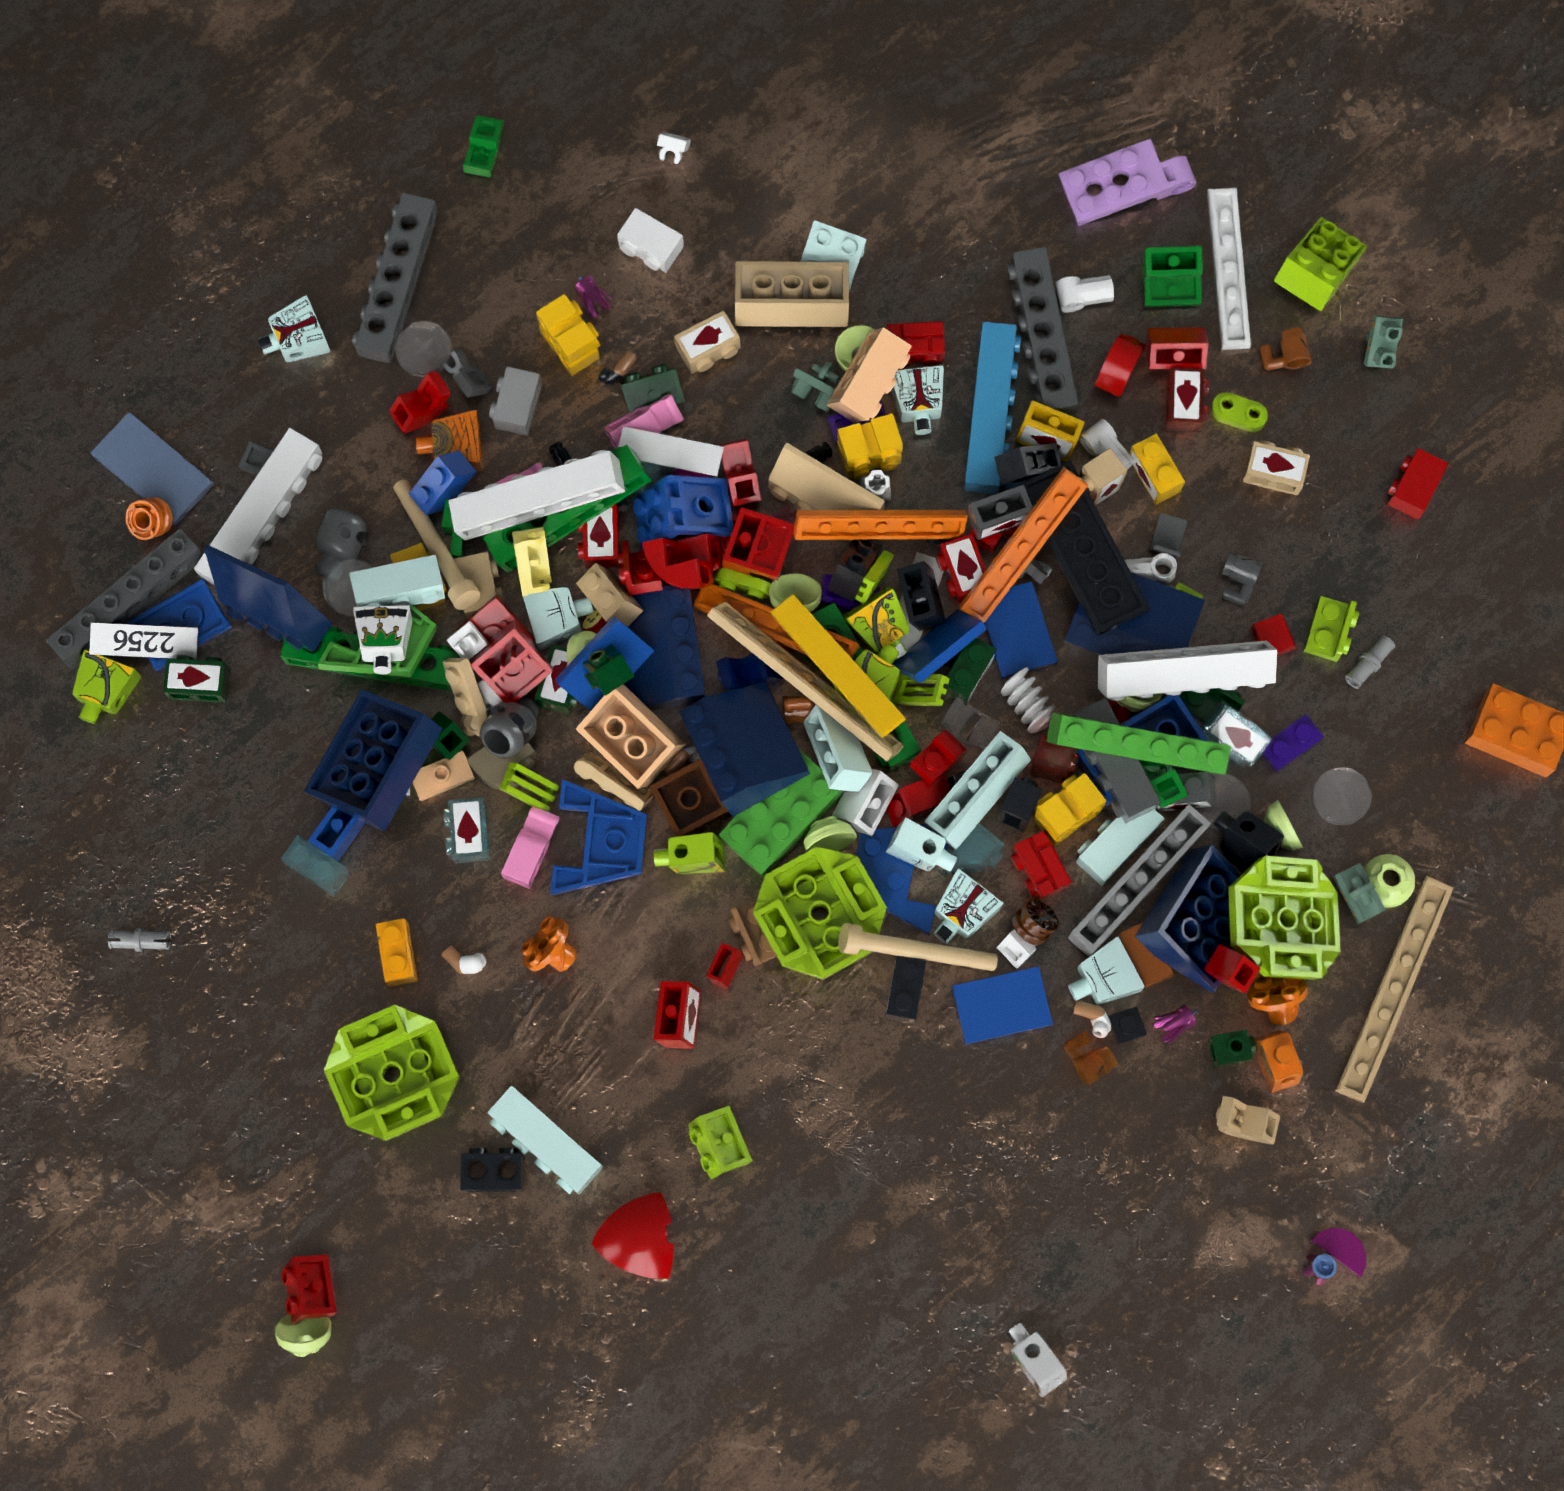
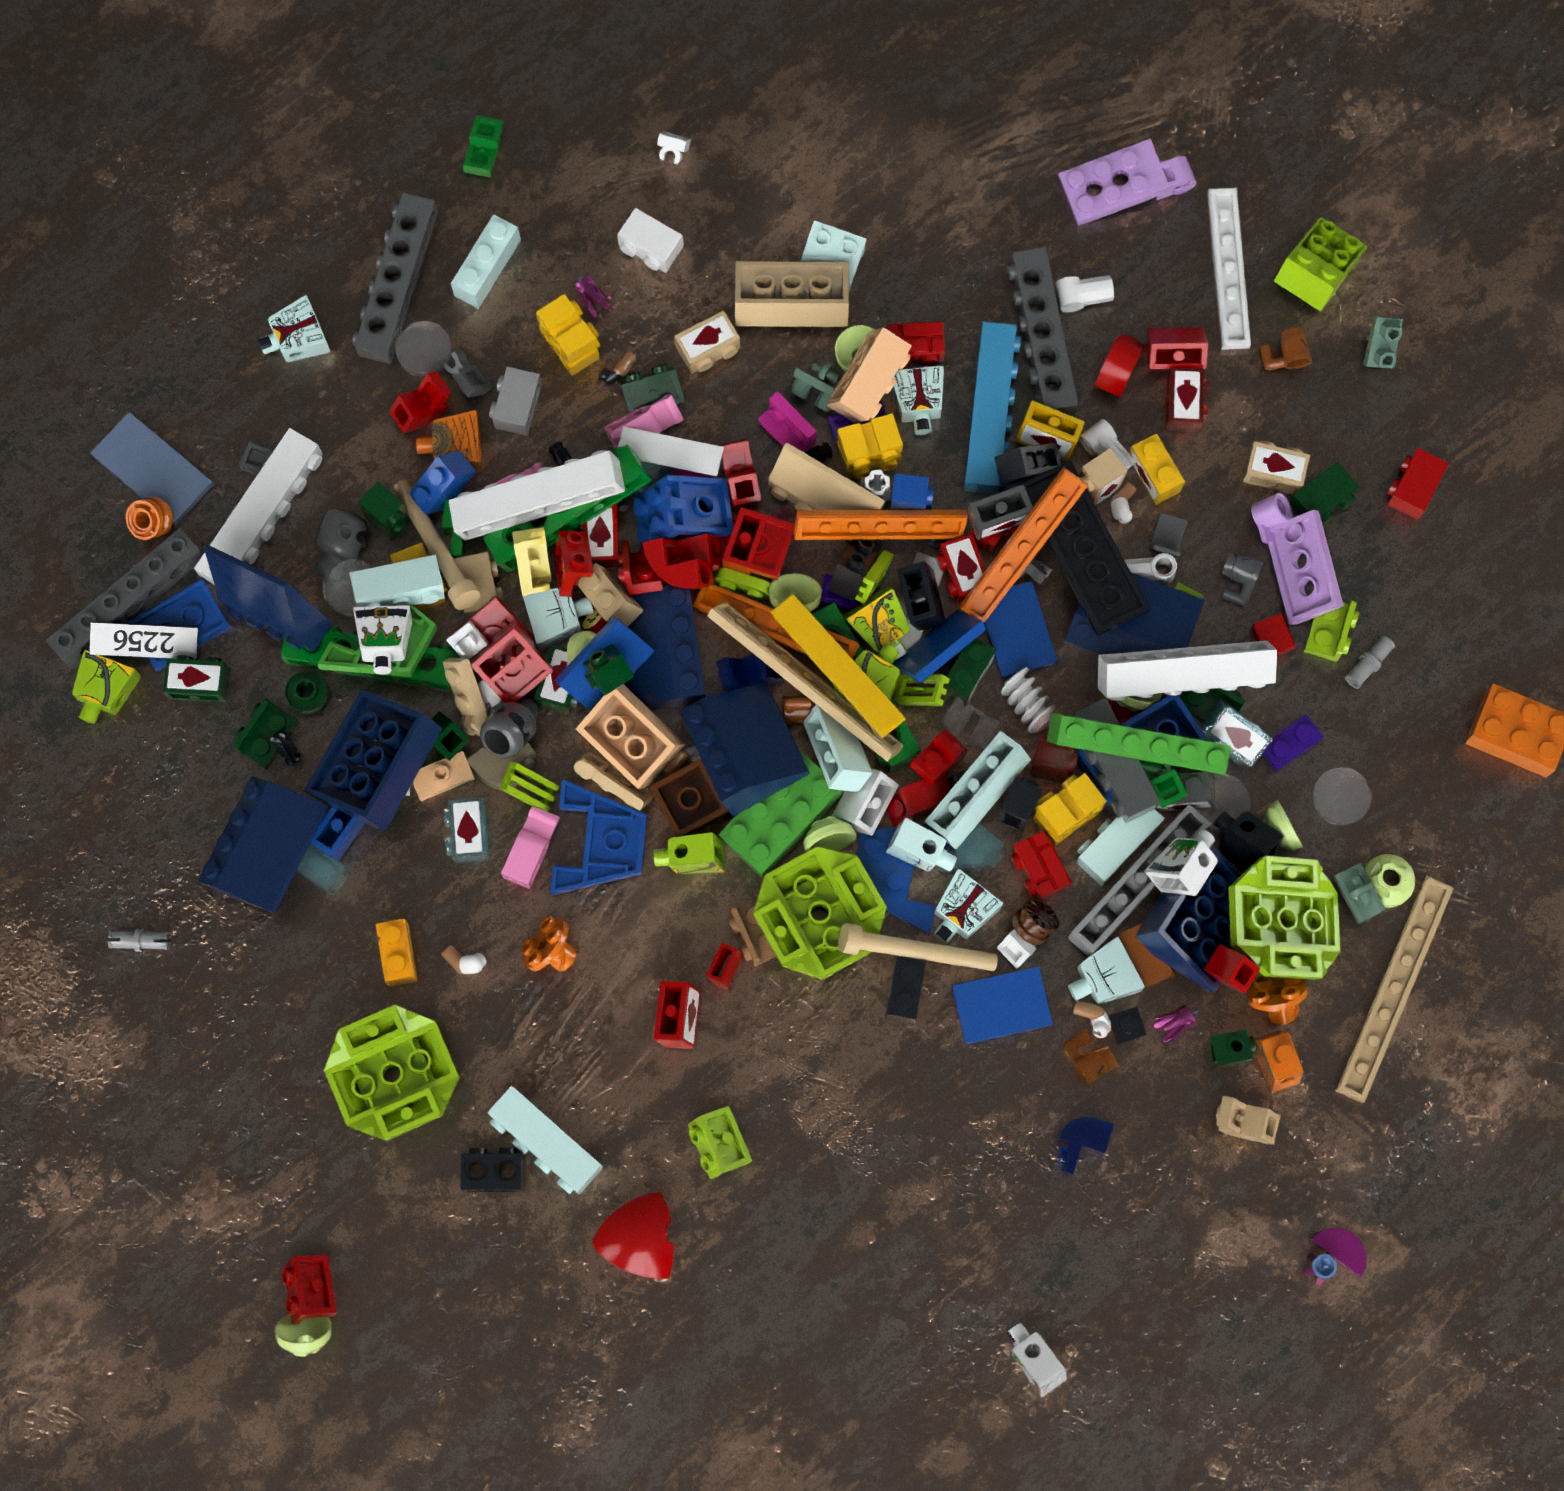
(255, 740): none -> dark green bracket
(262, 844): none -> dark blue slope
(285, 747): none -> black piece
(306, 692): none -> dark green plate
(384, 511): none -> dark green brick
(485, 261): none -> light aqua brick
(571, 560): none -> red bracket
(787, 424): none -> dark pink bracket
(911, 493): none -> blue brick
(1085, 1134): none -> clear blue brick
(1119, 503): none -> white arm
(1172, 276): green brick -> none
(1184, 865): none -> white torso
(1238, 414): lime plate -> none
(1287, 540): none -> lavender hinge
(1326, 493): none -> dark green brick

